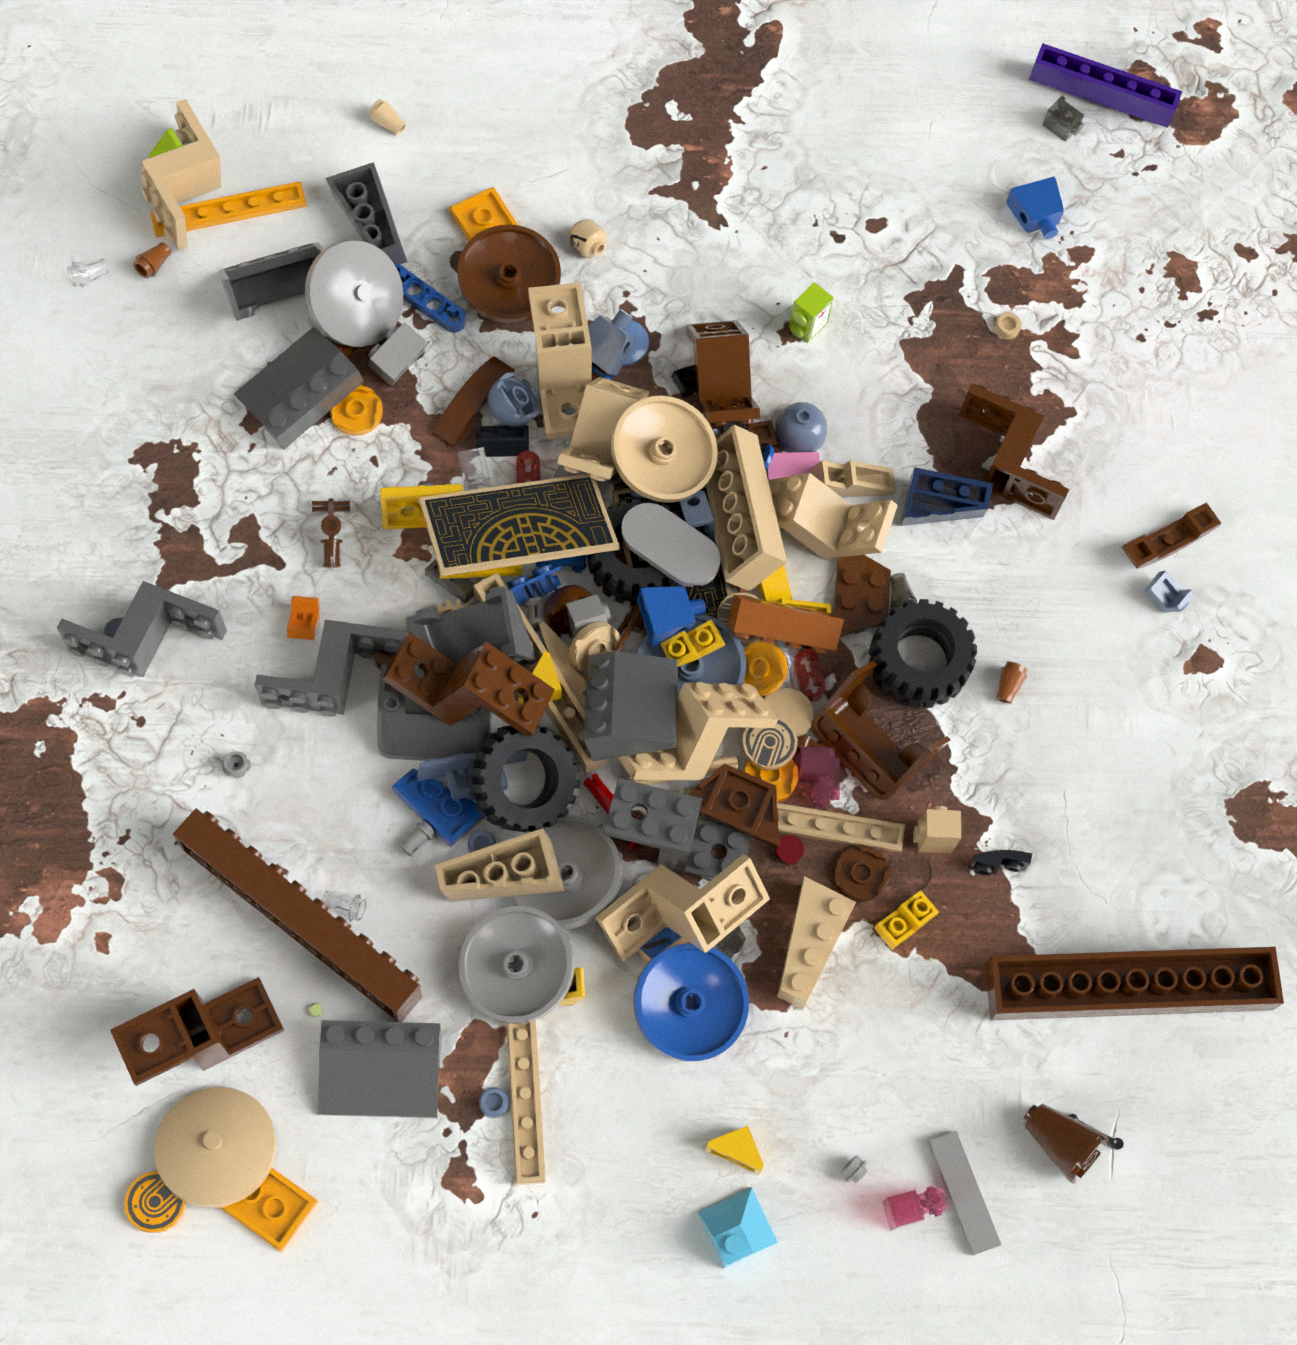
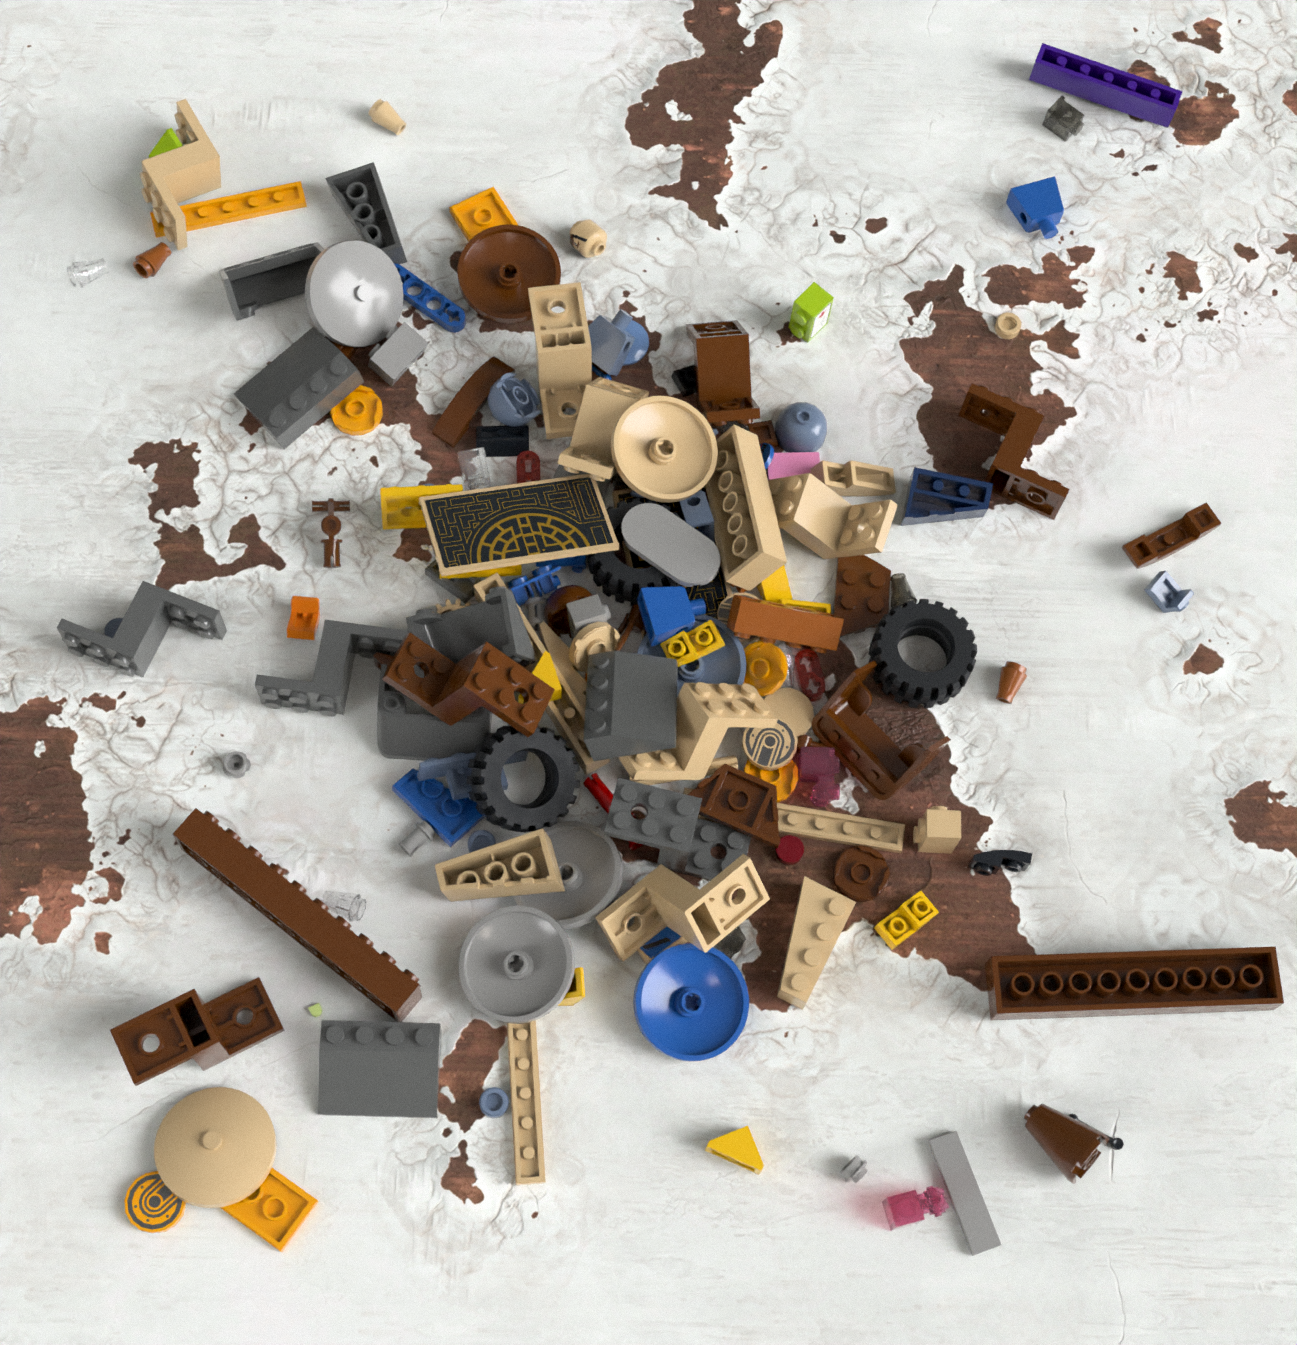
(737, 1228): medium azure slope -> none

